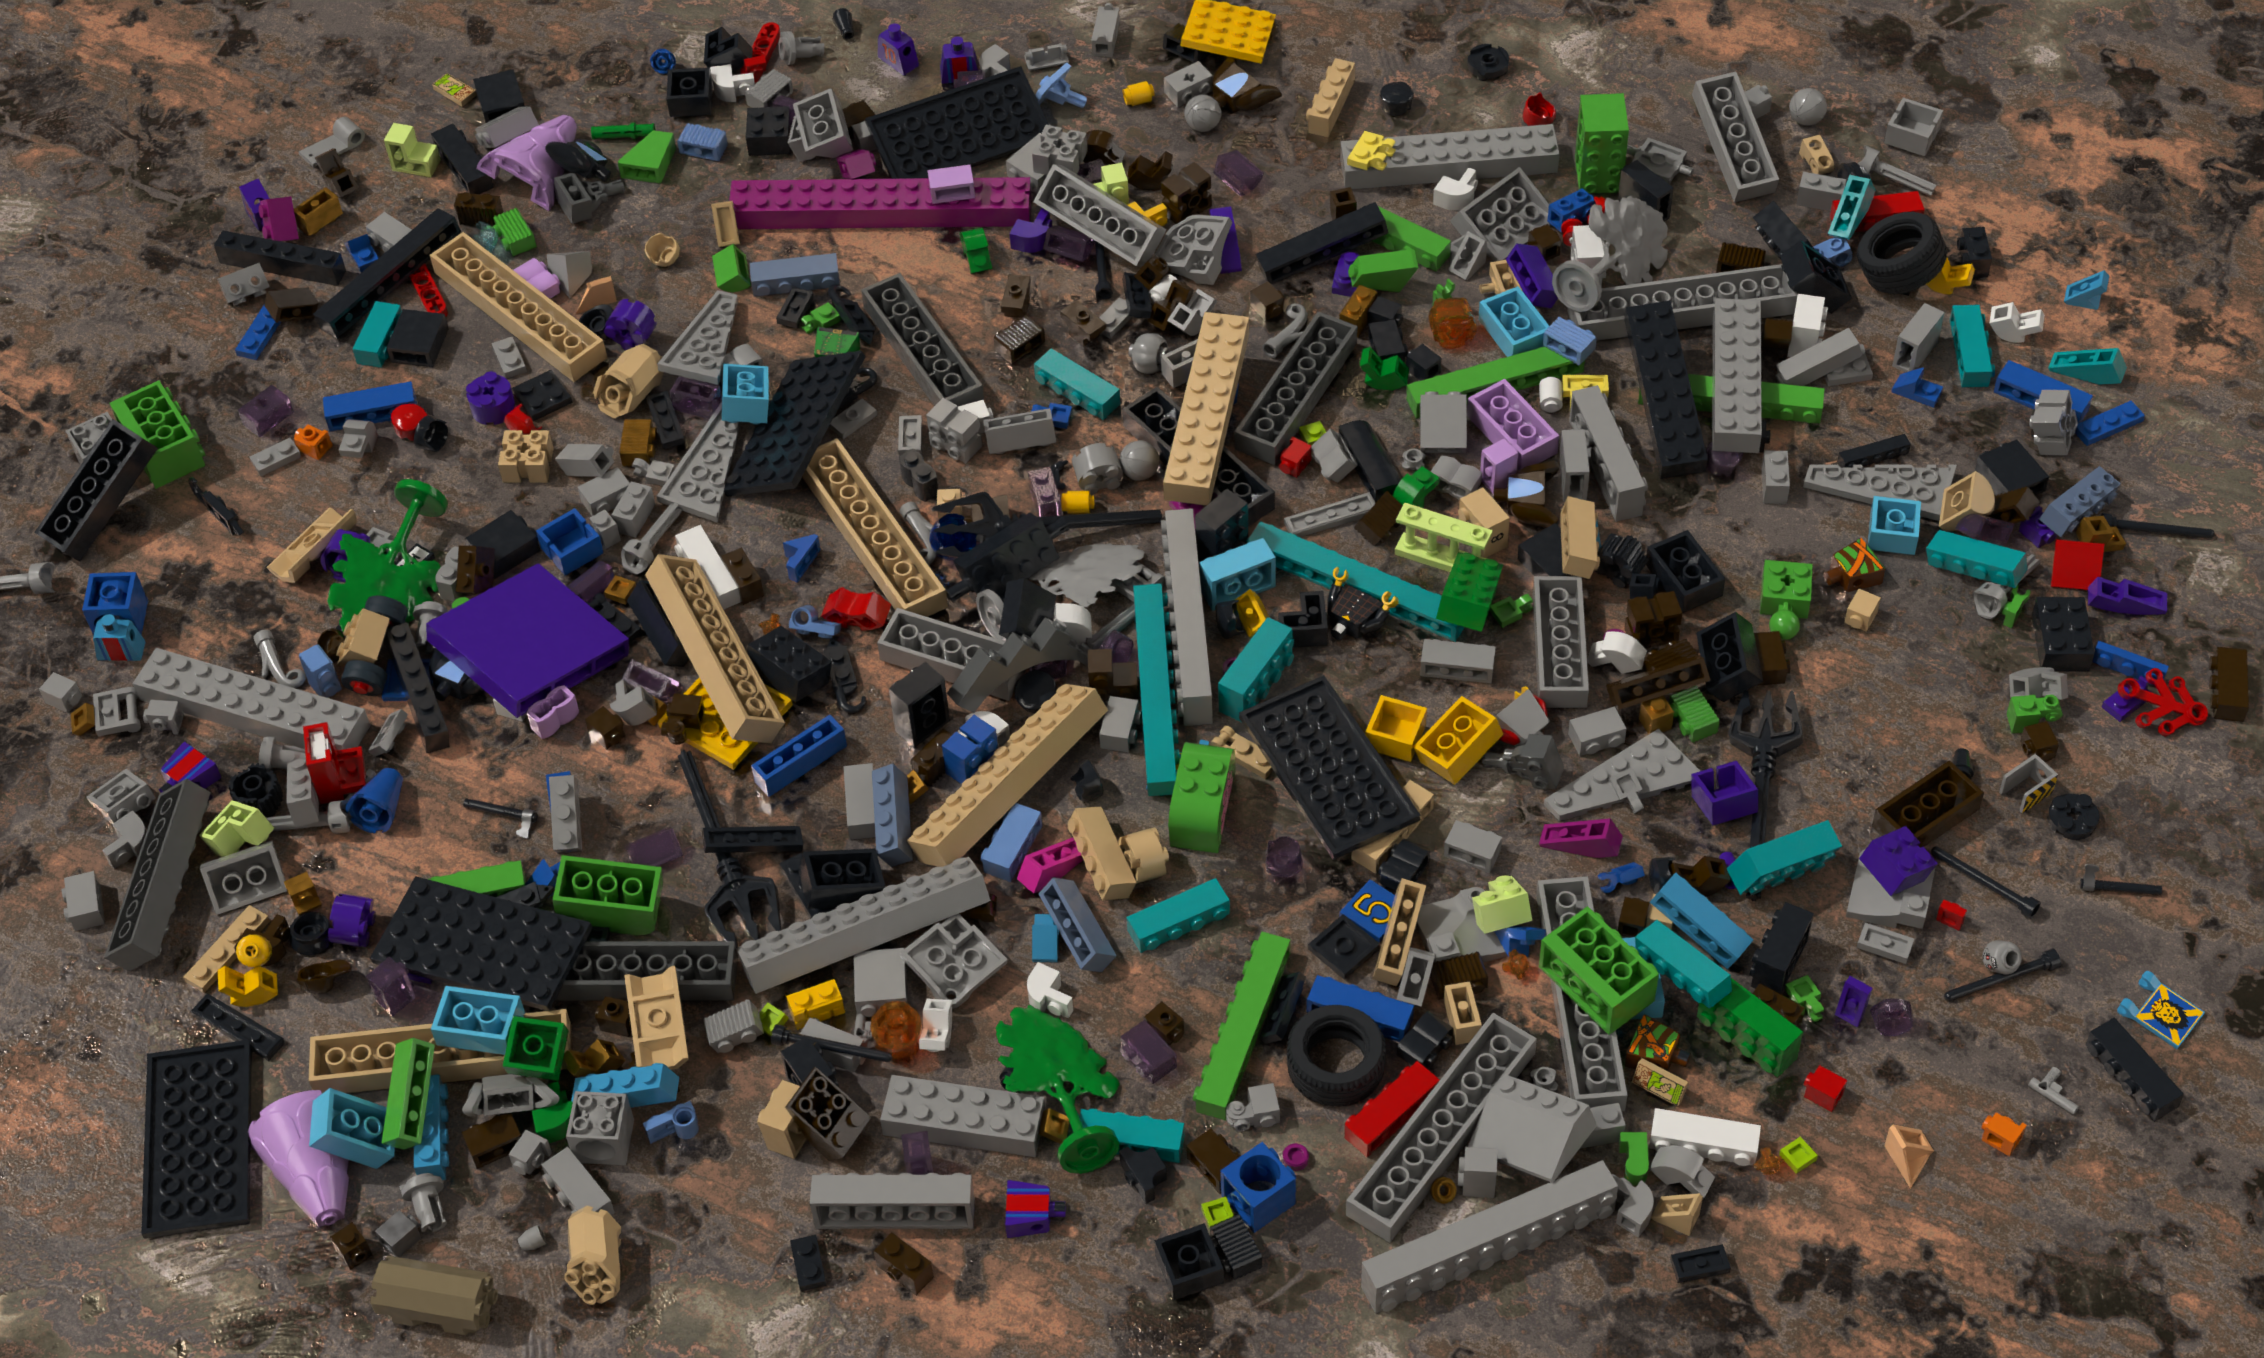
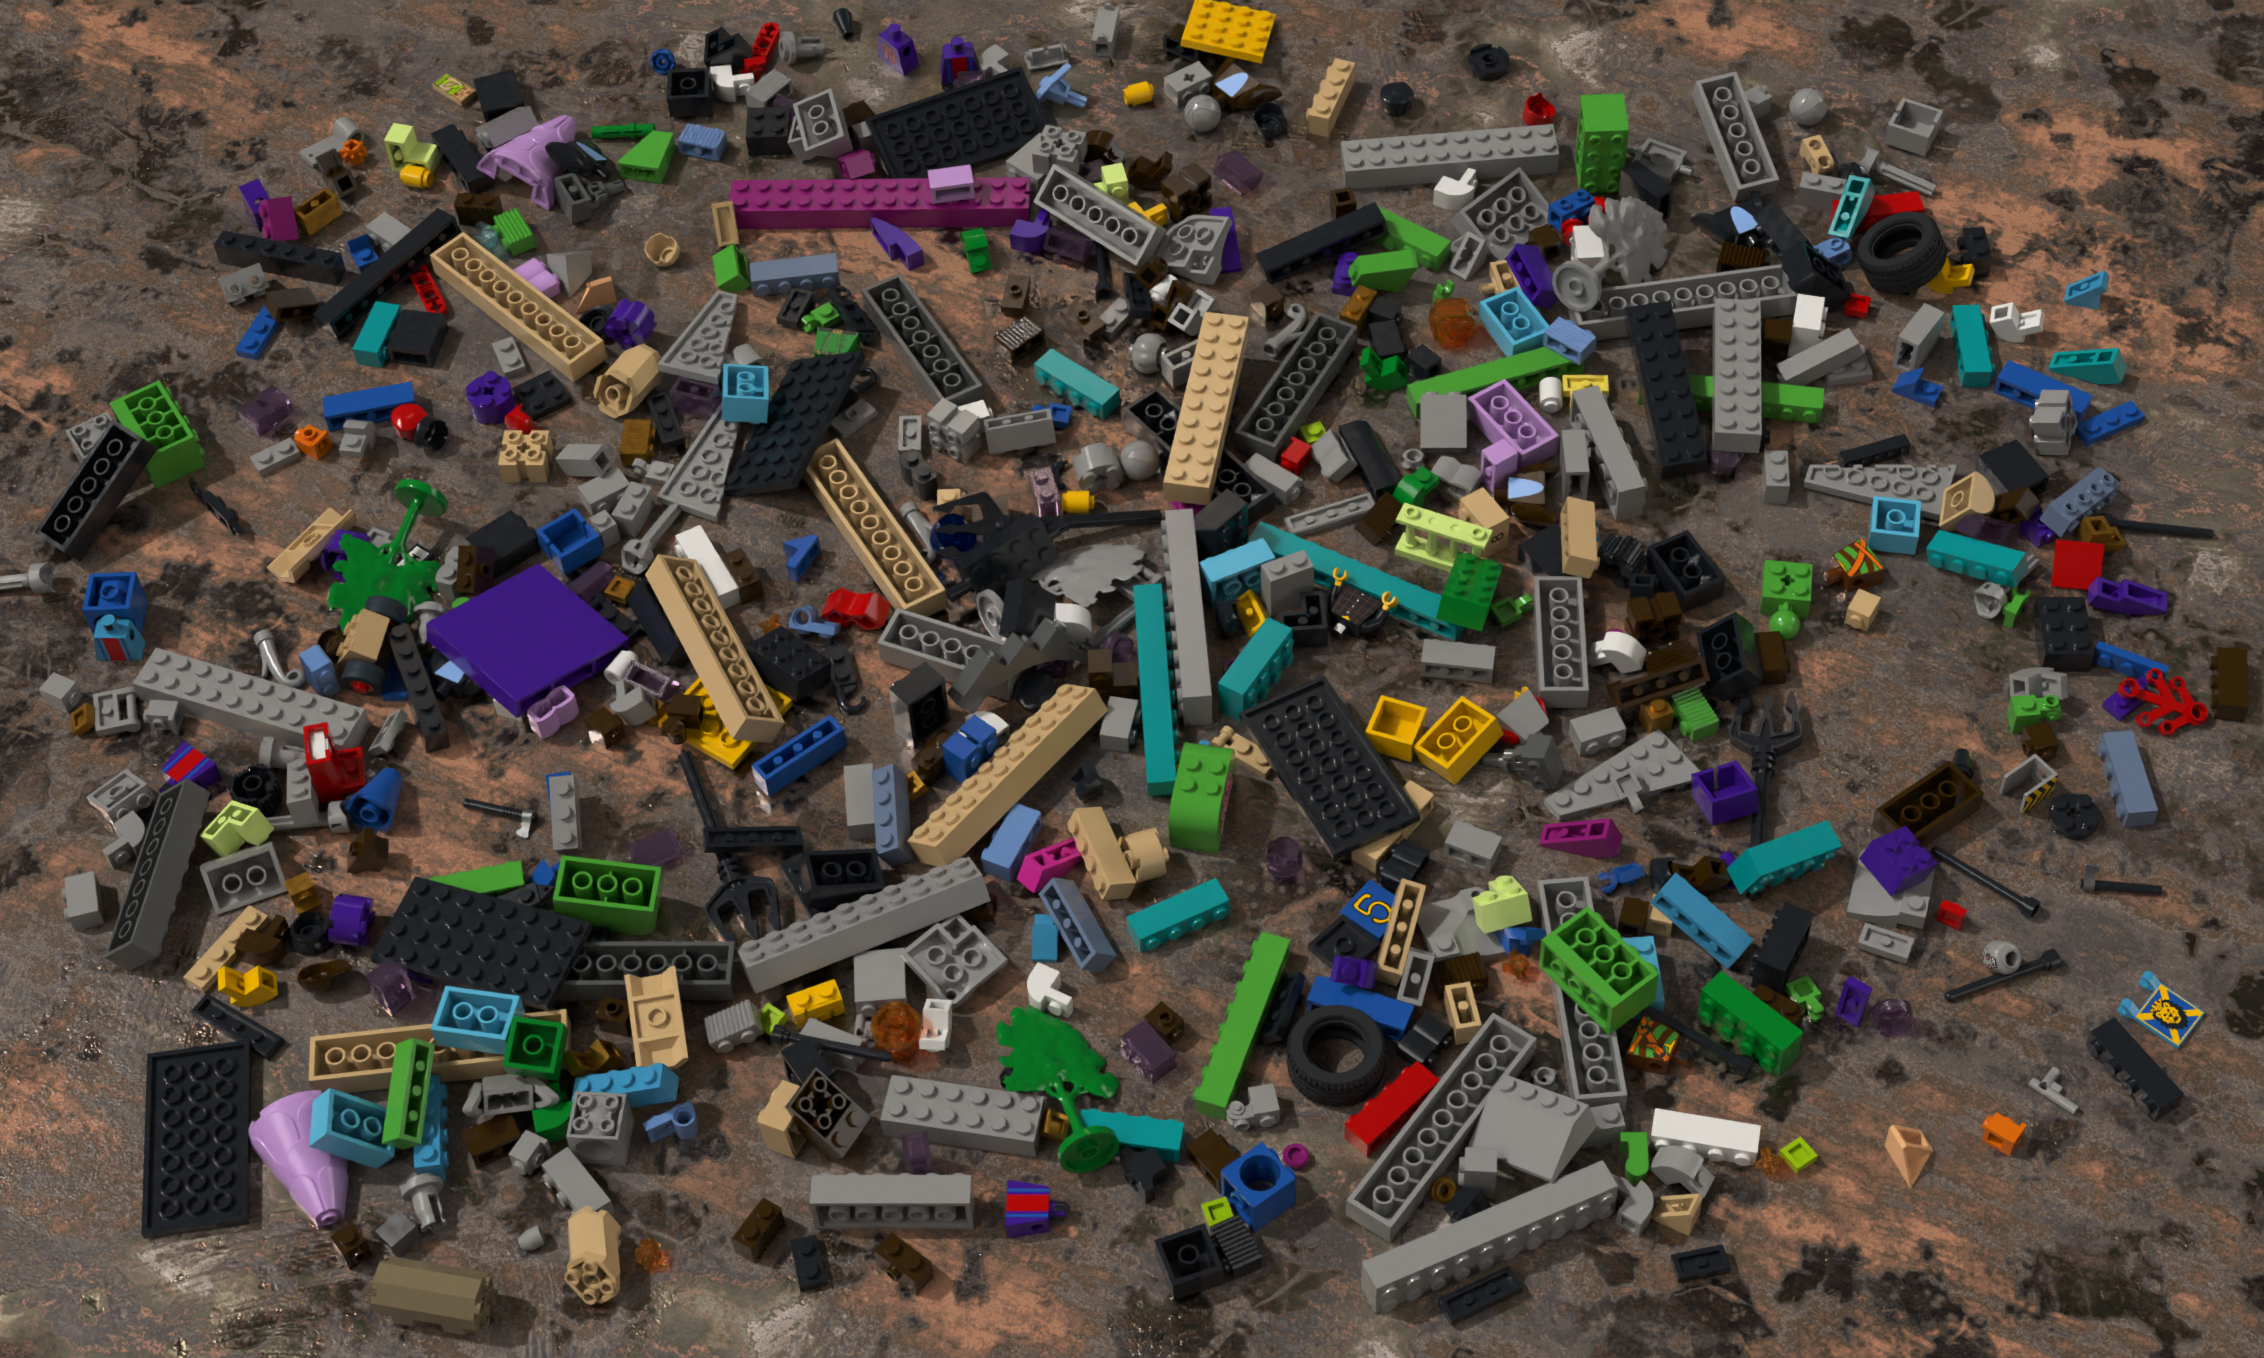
(260, 944): yellow head -> none
(353, 152): none -> orange gear
(367, 852): none -> dark brown brick
(416, 177): none -> yellow brick
(618, 667): none -> white brick
(648, 1253): none -> clear orange plant
(758, 1230): none -> dark brown brick
(897, 244): none -> dark purple slope
(1269, 120): none -> black hair
(1279, 479): none -> light grey brick
(1284, 580): none -> light grey brick
(1354, 971): none -> dark purple brick
(1371, 151): light yellow plate -> none
(1466, 1203): none -> black brick
(1479, 1295): none -> black plate
(1659, 1082): tile -> none
(1683, 964): teal brick -> none
(1734, 223): none -> black torso
(1740, 1062): none -> black piece
(1824, 1088): red brick -> none
(1857, 306): none -> red plate
(2127, 778): none -> sand blue brick

